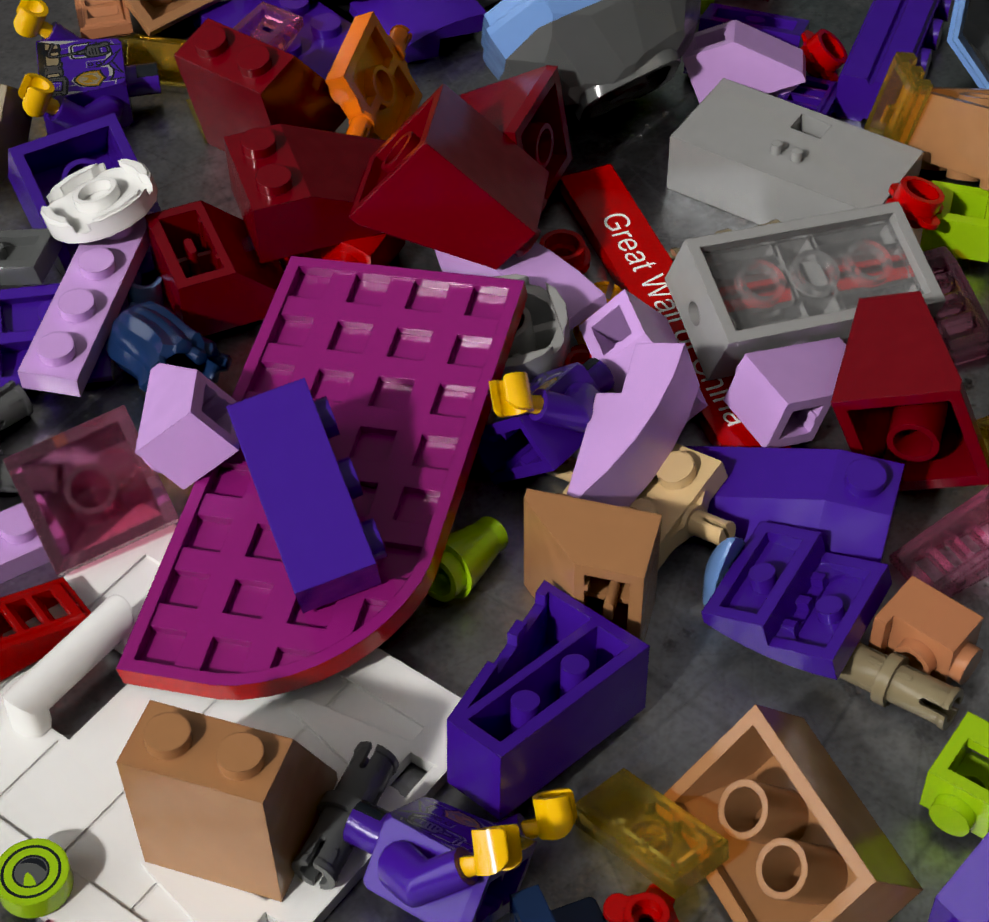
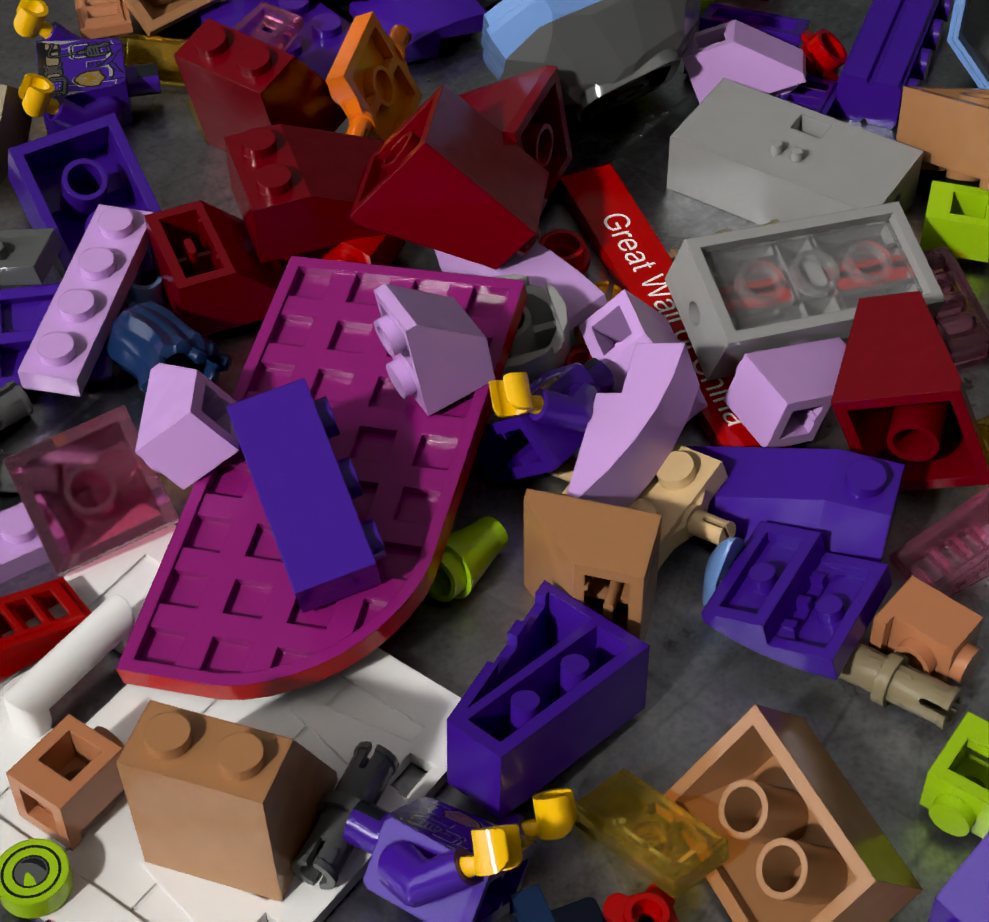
(67, 779): none -> nougat brick
(99, 201): white tile -> none
(433, 347): none -> lavender slope
(900, 99): clear yellow tile -> none
(919, 200): red plate -> none

